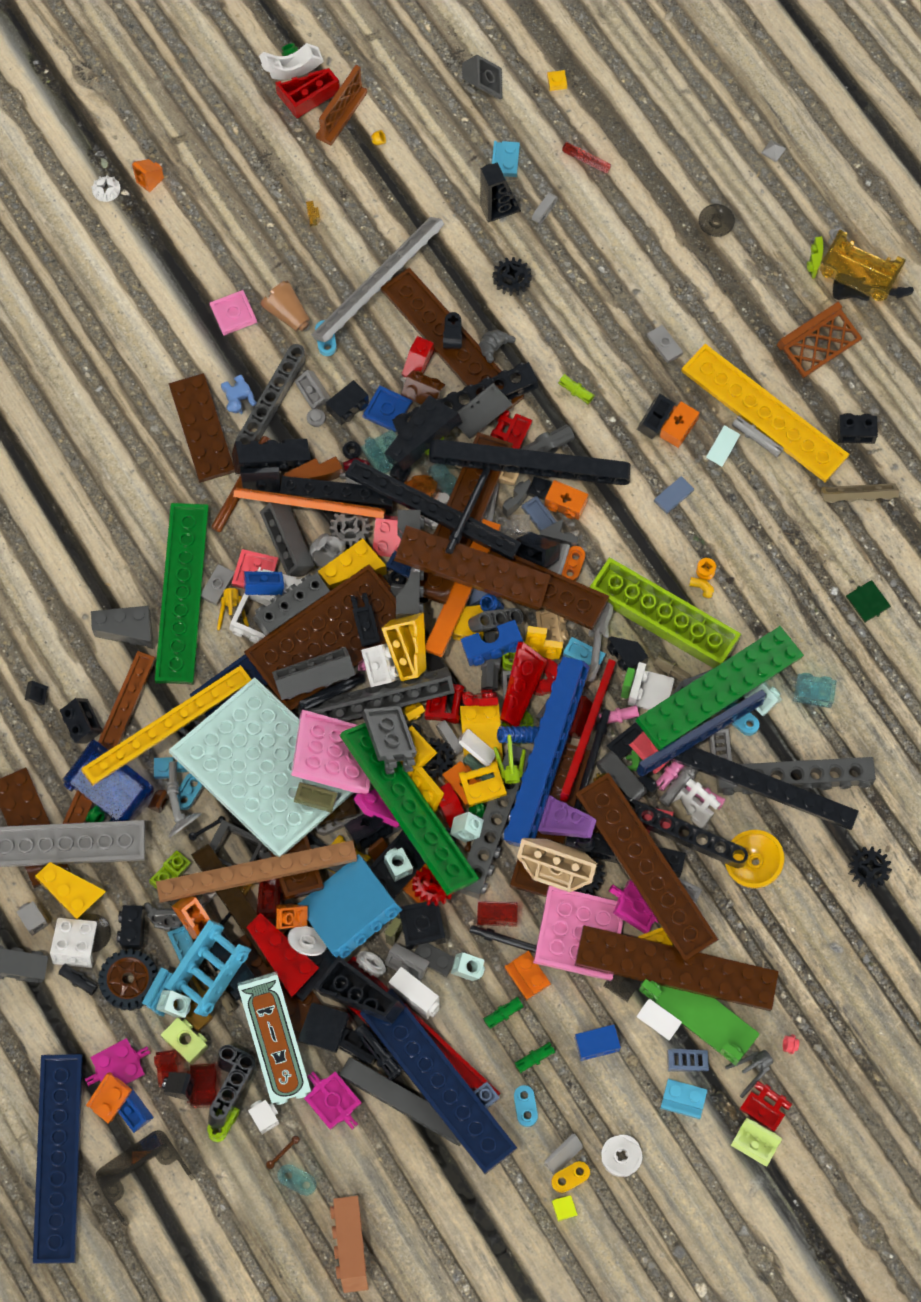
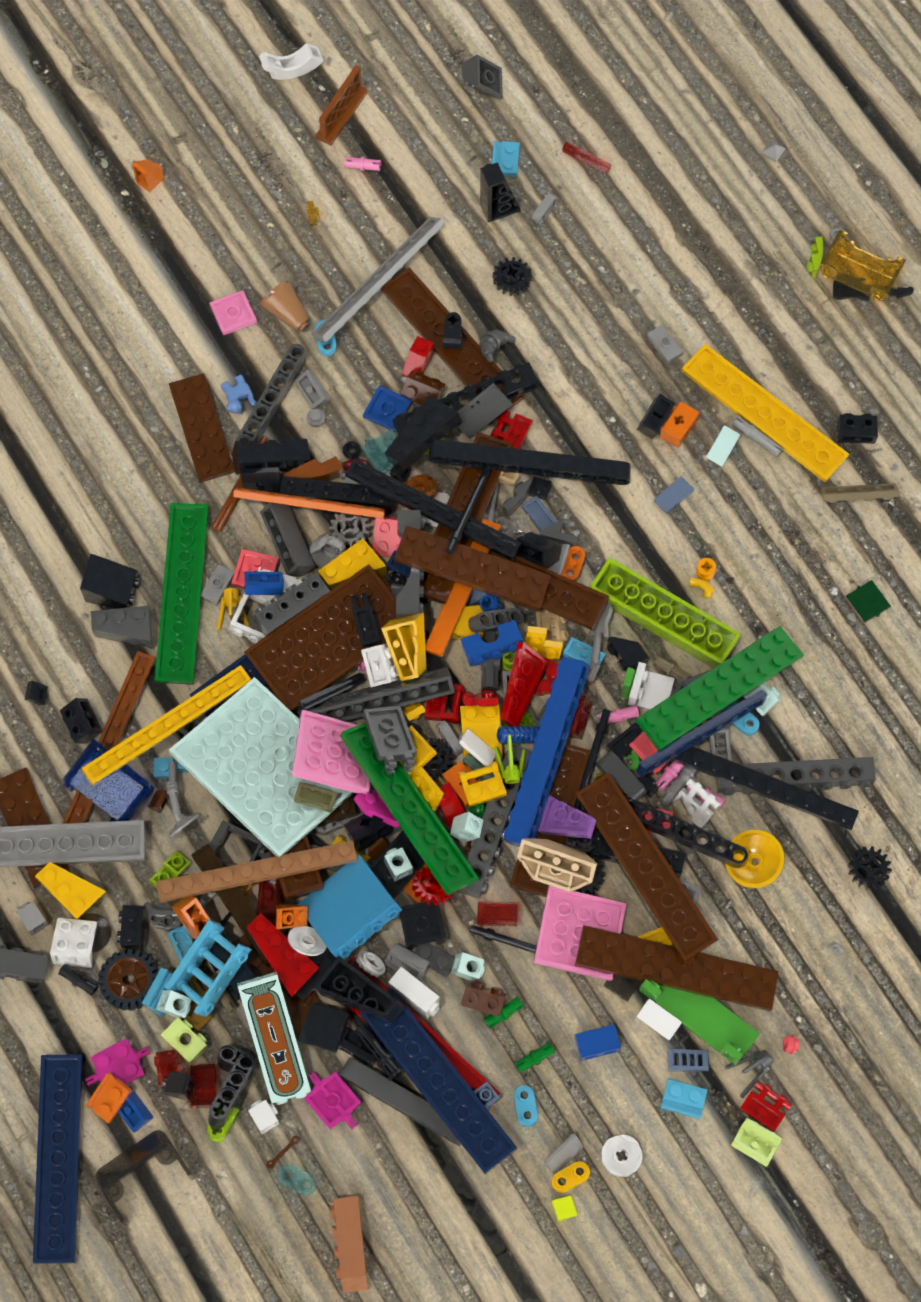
(95, 815): green plate -> none
(109, 583): none -> black slope
(111, 193): white gear -> none
(188, 791): medium azure plate -> none
(192, 836): black hinge -> none
(289, 49): green plate -> none
(307, 92): red wedge -> none
(313, 673): dark grey brick -> none
(347, 402): black brick -> none
(362, 163): none -> bright pink pin
(378, 138): yellow hinge -> none
(393, 931): olive plate -> none
(443, 477): clear light blue piece -> none
(483, 998): none -> reddish brown bracket
(527, 975): orange plate -> none
(551, 441): dark grey piece -> none
(557, 80): yellow plate -> none
(575, 499): orange brick -> none
(576, 389): lime pin -> none
(586, 734): red tile -> none
(632, 907): dark pink plate -> none
(719, 214): clear smoke dish -> none
(814, 325): dark orange fence -> none
(814, 690): clear light blue brick -> none

